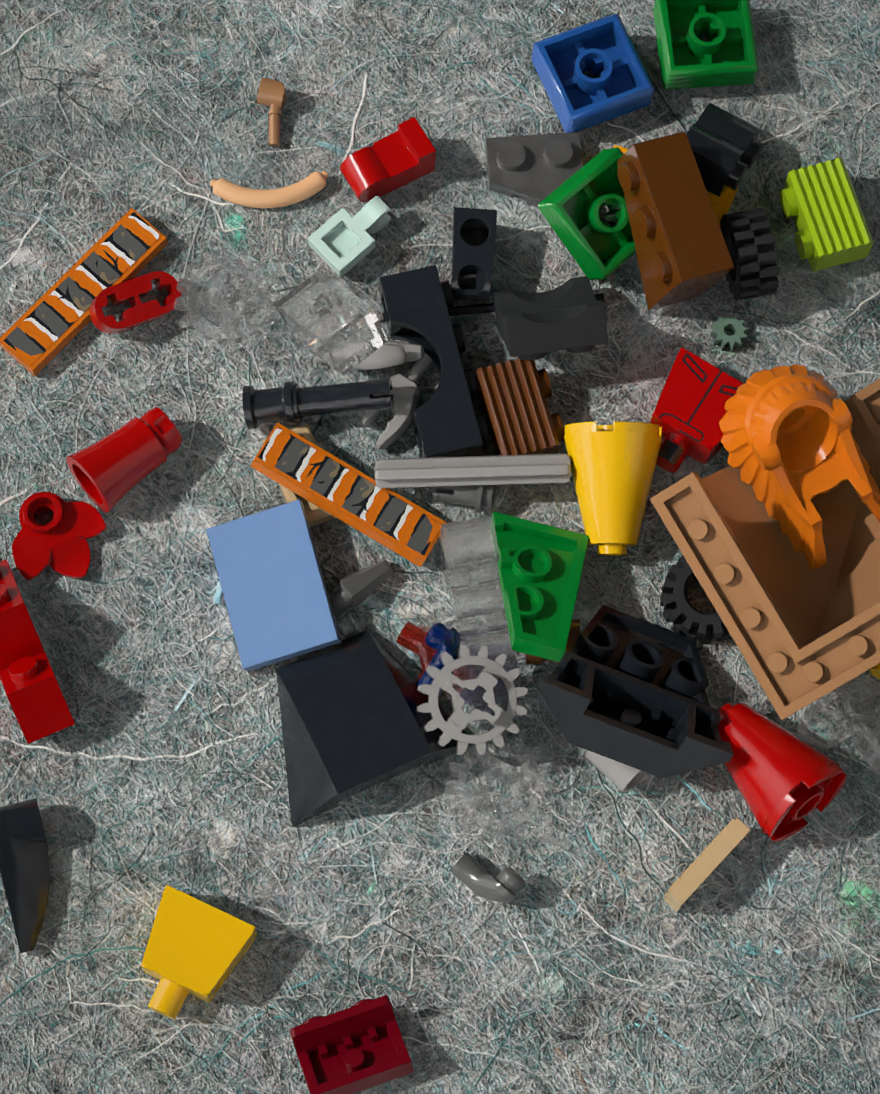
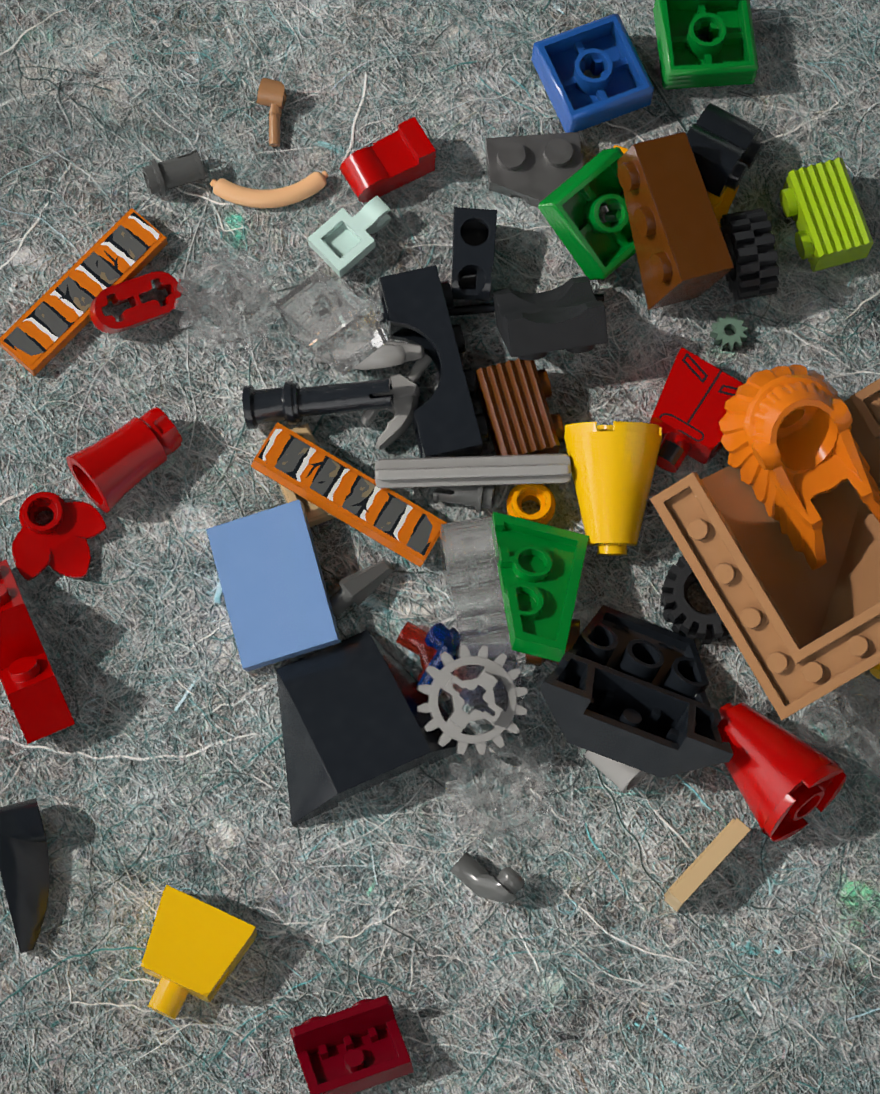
(173, 173): none -> dark grey pin
(534, 492): none -> light orange plate

